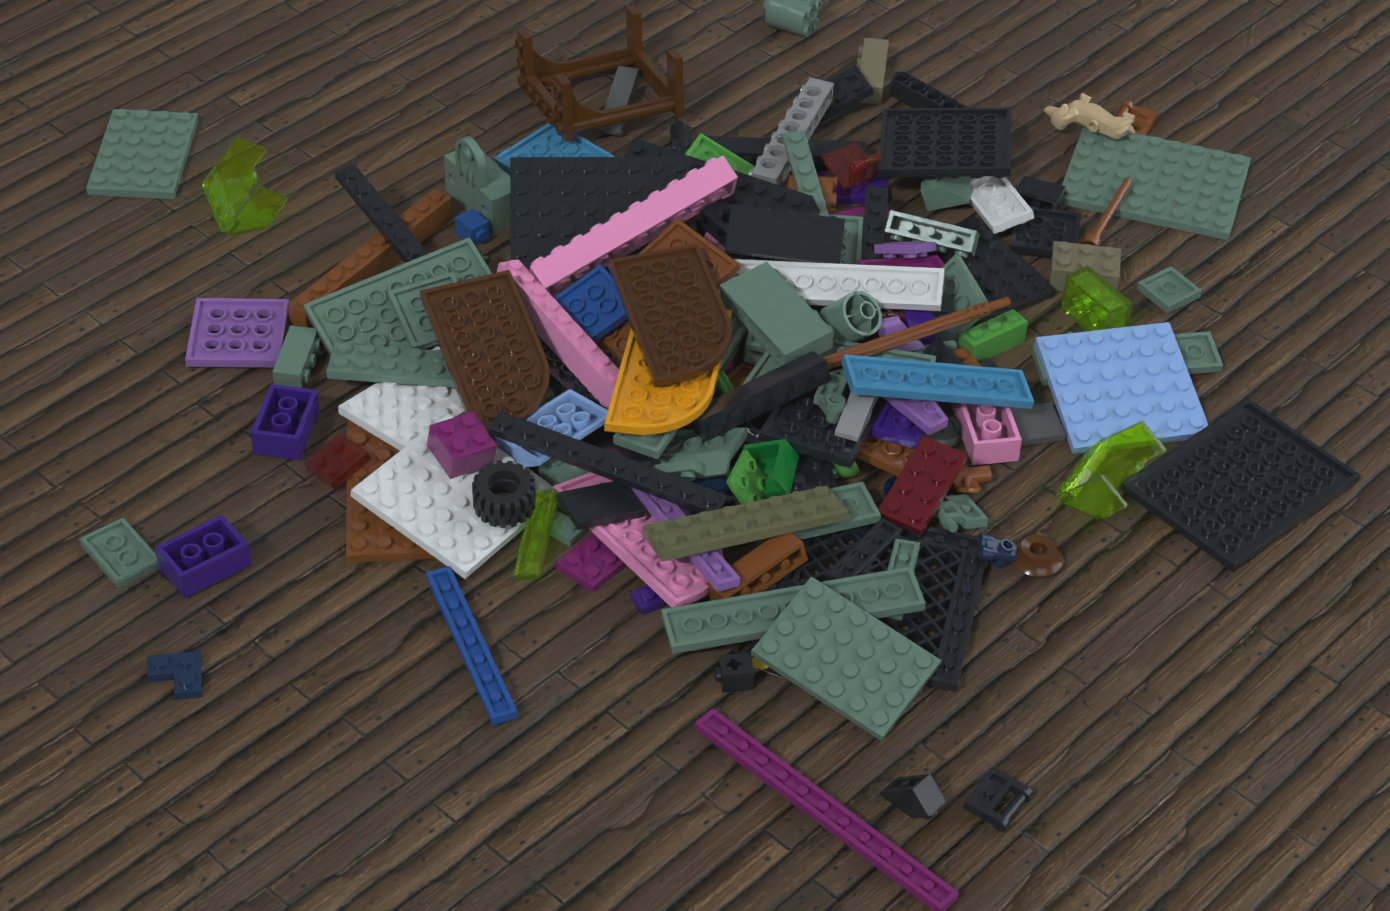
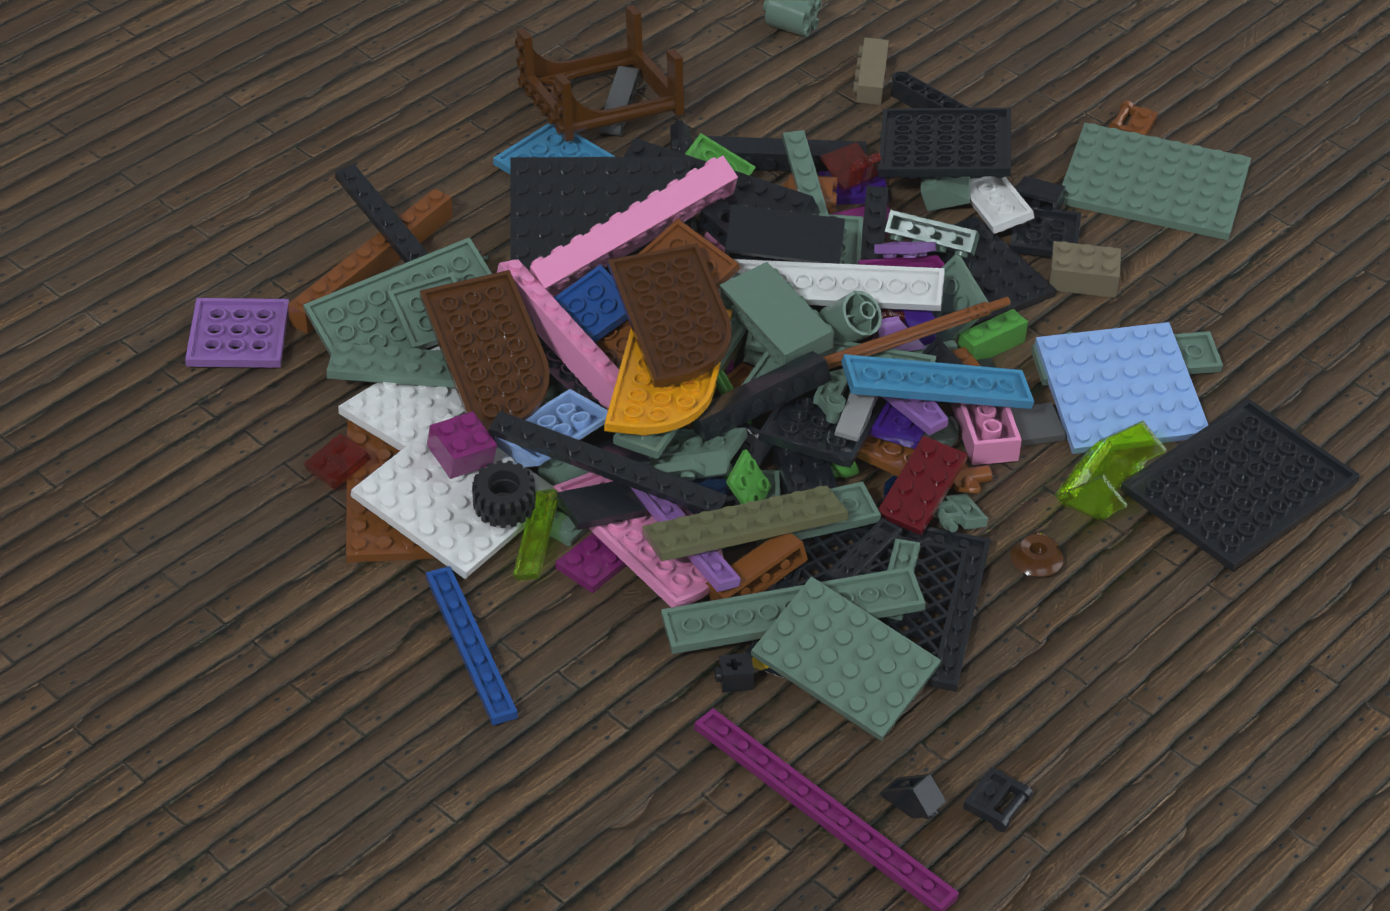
(120, 552): sand green tile -> none
(142, 154): sand green plate -> none
(182, 668): dark blue plate -> none
(203, 556): dark purple brick -> none
(229, 192): clear neon green windscreen -> none
(285, 422): dark purple brick -> none
(297, 357): sand green brick -> none
(472, 225): blue brick -> none
(478, 183): sand green brick -> none
(646, 600): dark purple plate -> none
(777, 463): green panel -> none
(803, 115): light grey brick -> none
(848, 90): black plate -> none
(996, 551): dark blue plate -> none
(1092, 117): tan animal -> none
(1094, 237): dark orange piece -> none
(1094, 301): clear neon green brick -> none
(1169, 289): sand green plate -> none

